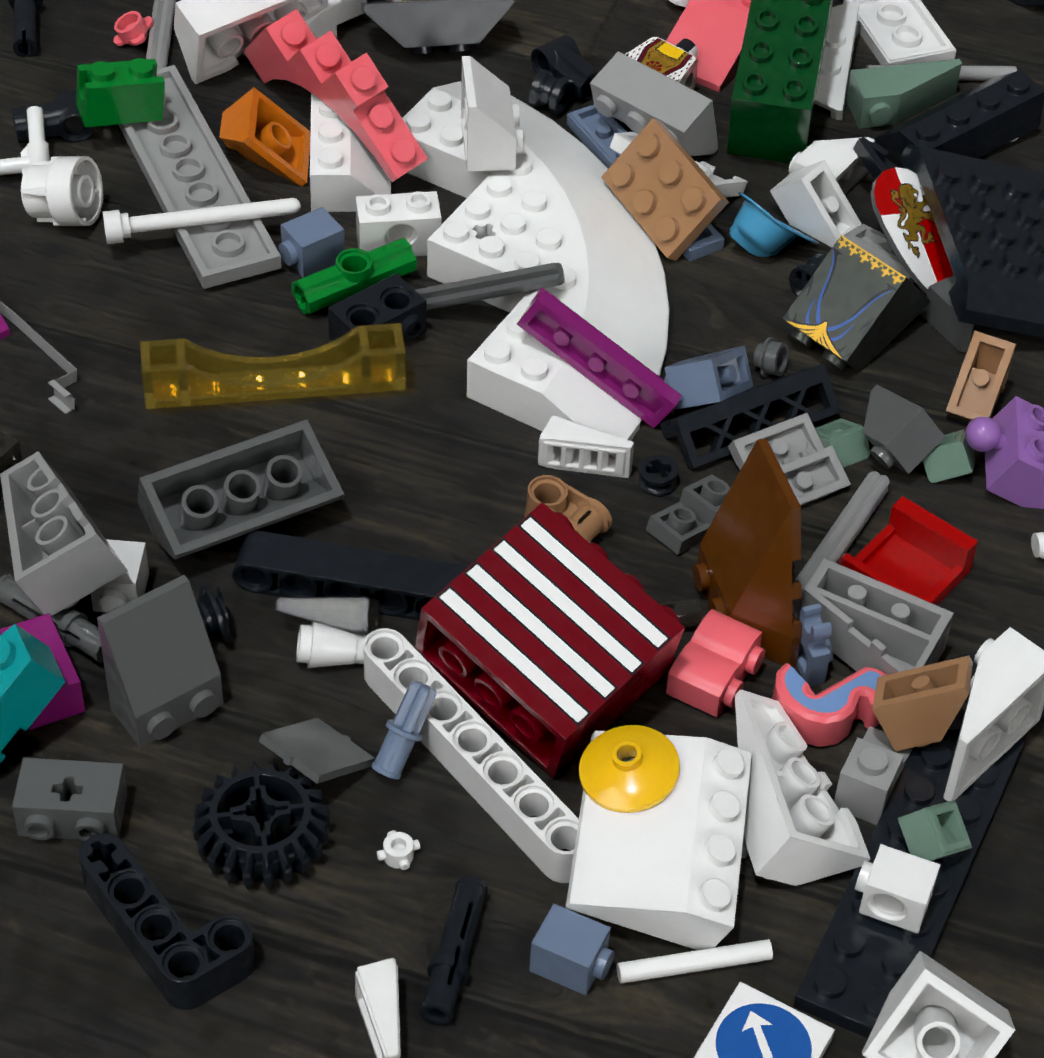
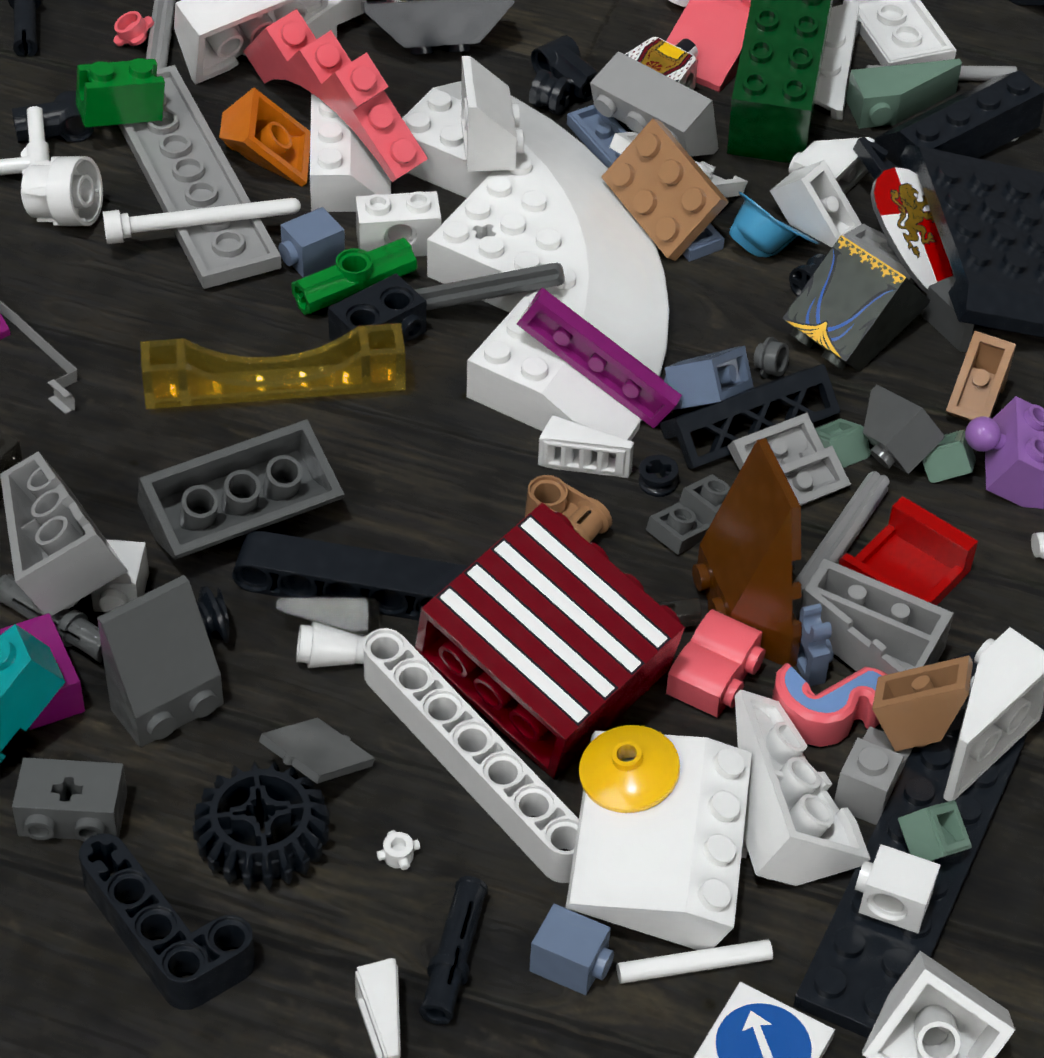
(404, 729): sand blue axle -> none

